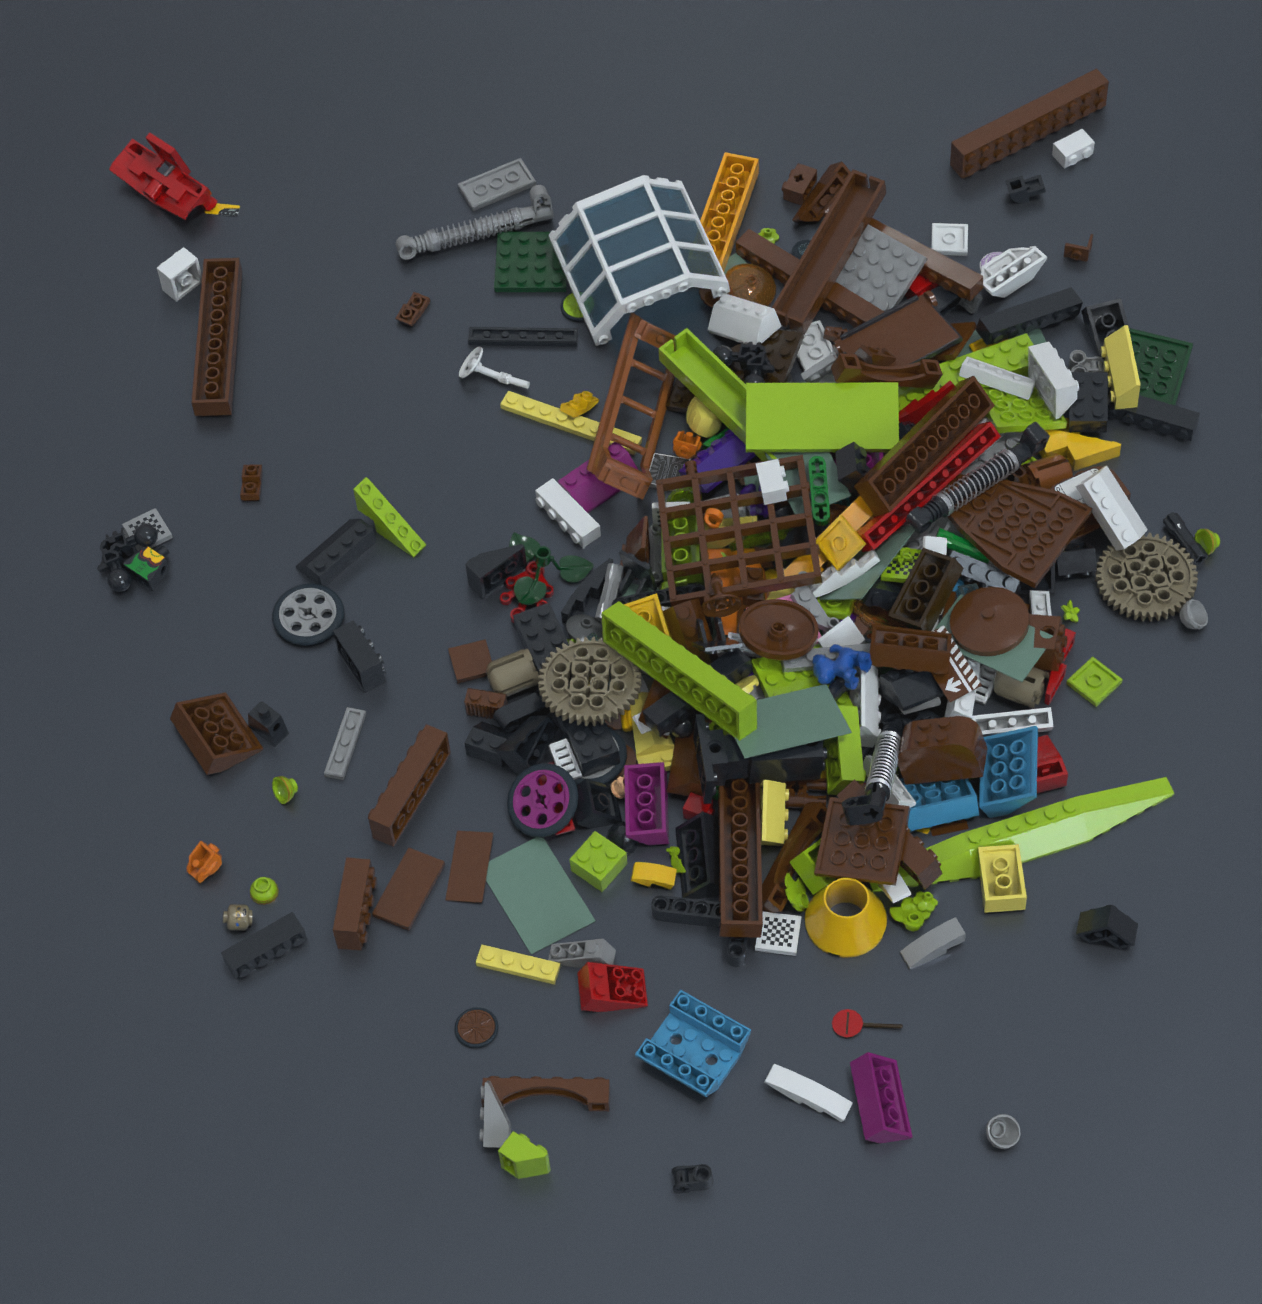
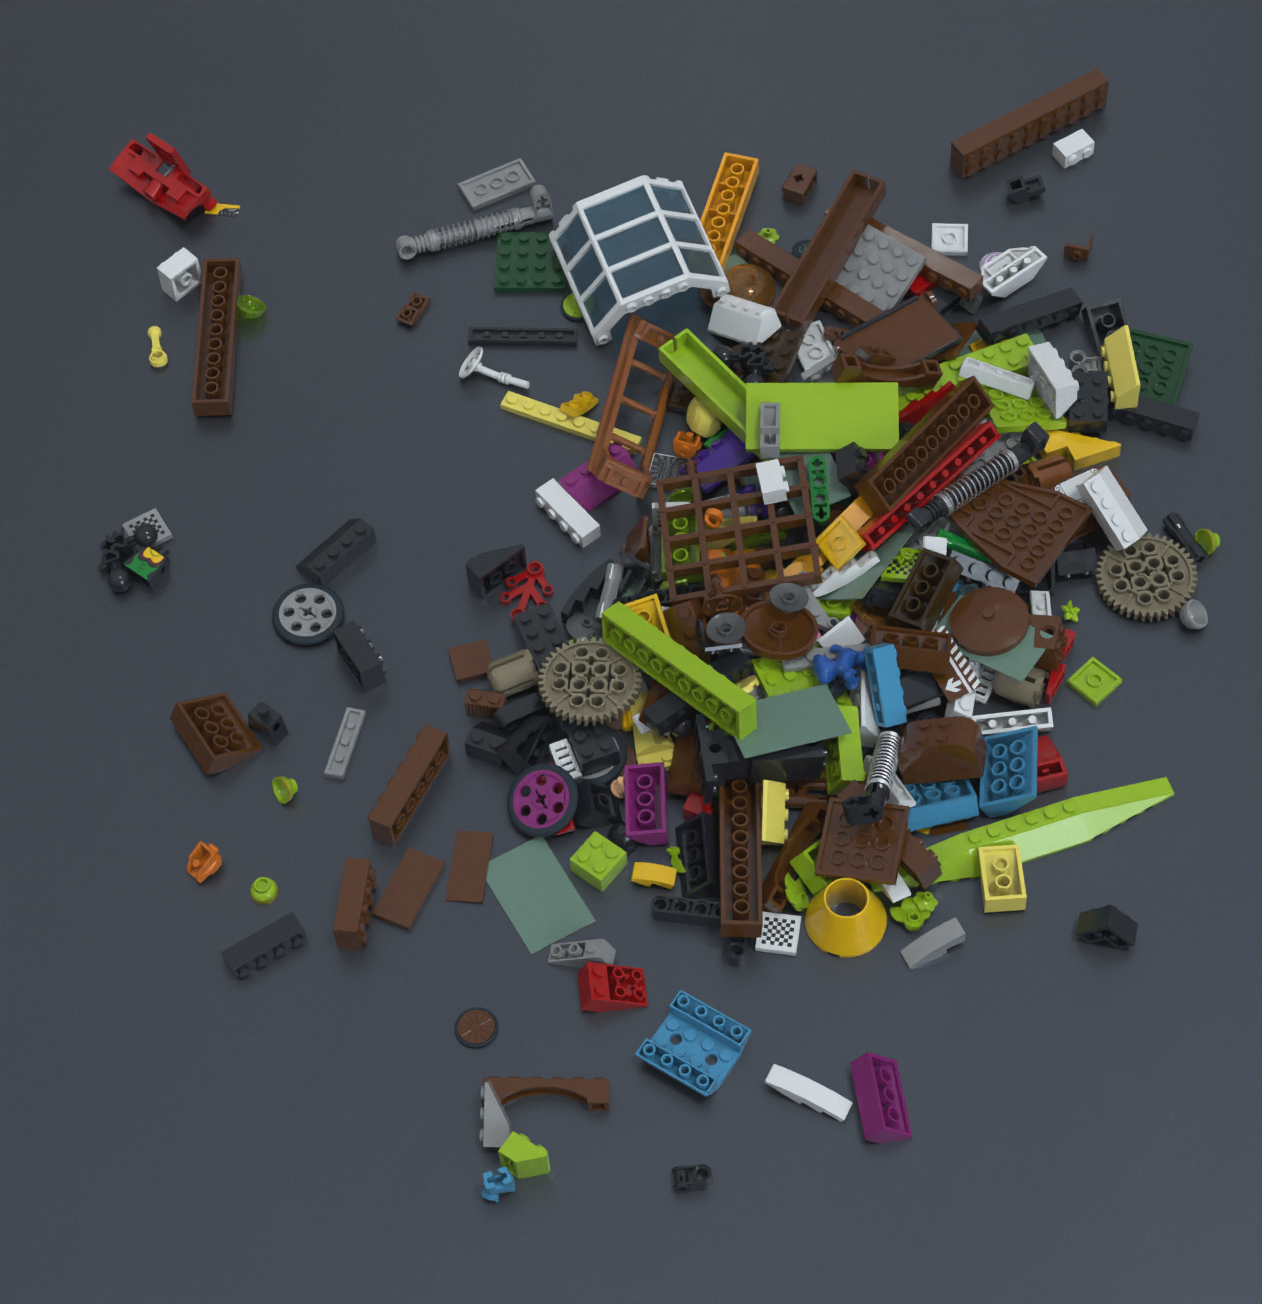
(155, 333): none -> light yellow piece
(237, 917): dark tan head -> none
(250, 306): none -> clear neon green piece
(251, 482): reddish brown slope -> none
(386, 518): lime slope -> none
(497, 1184): none -> dark azure animal
(518, 964): light yellow plate -> none
(530, 590): dark green plant -> none
(726, 628): none -> dark grey dish
(770, 430): none -> light grey slope
(788, 597): none -> dark grey dish
(823, 193): reddish brown wedge -> none
(849, 1023): red piece -> none
(885, 685): none -> dark azure brick
(1003, 1131): light grey piece -> none

